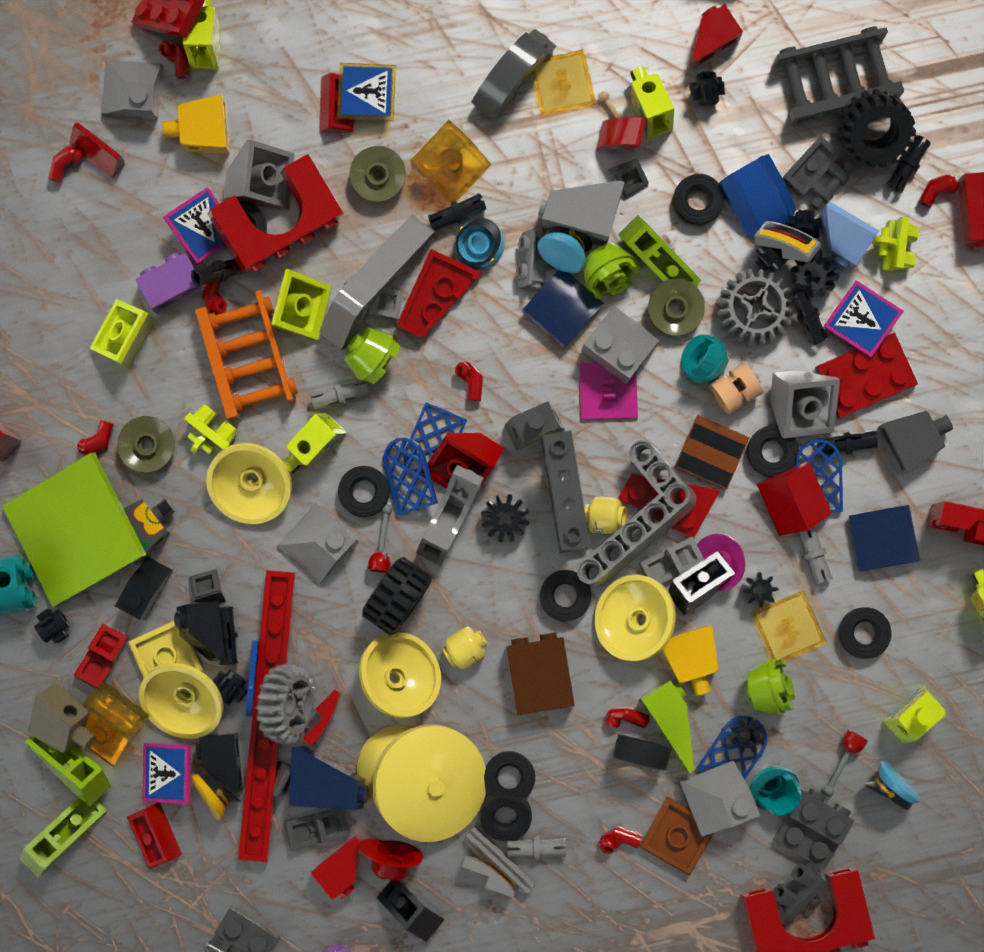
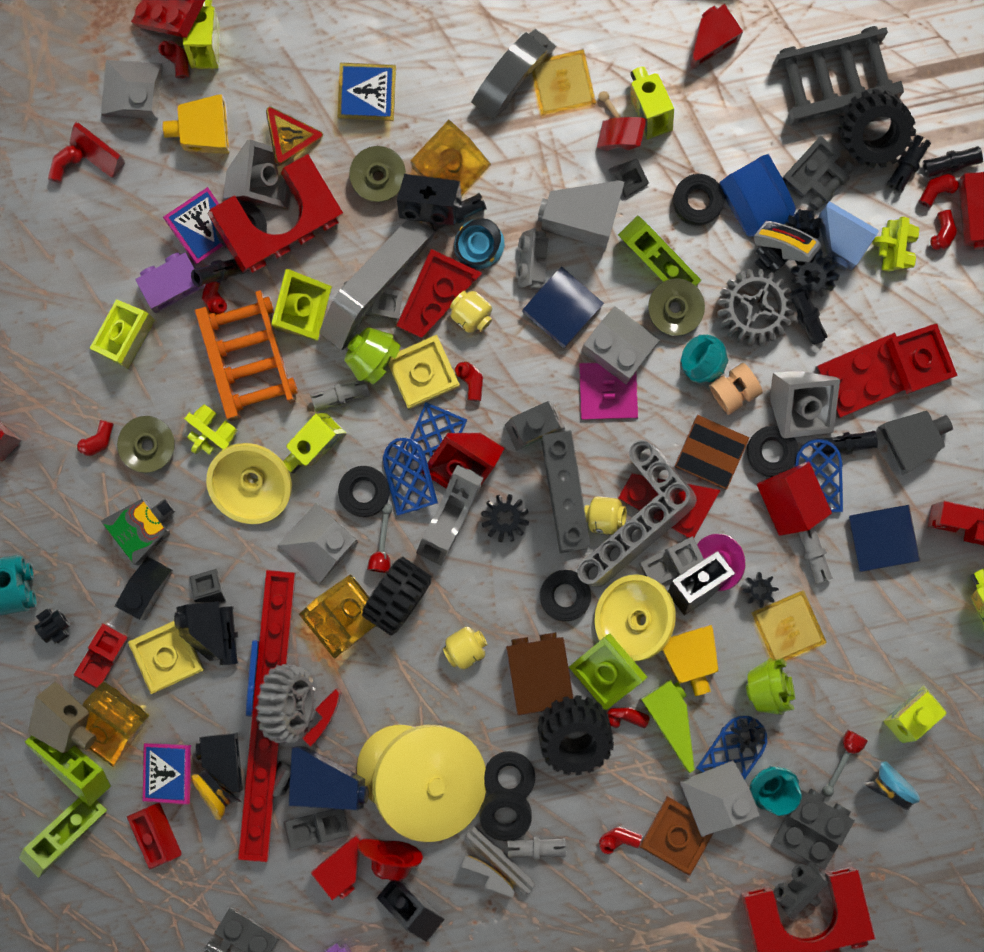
(74, 529): lime tile -> none
(181, 700): light yellow dish -> none
(230, 686): black gear -> none
(289, 135): none -> piece
(329, 107): red slope -> none
(337, 616): none -> clear yellow slope
(410, 664): light yellow dish -> none
(423, 372): none -> light yellow tile
(429, 199): none -> black brick
(471, 311): none -> light yellow head
(564, 249): medium azure piece -> none
(578, 753): none -> black tyre
(607, 671): none -> lime tile
(609, 270): lime cone -> none
(642, 752): black tyre -> none
(707, 88): black gear -> none
(863, 318): piece -> none
(882, 628): black tyre -> none
(921, 358): none -> red tile
(947, 232): none -> red arm
(952, 161): none -> black pin

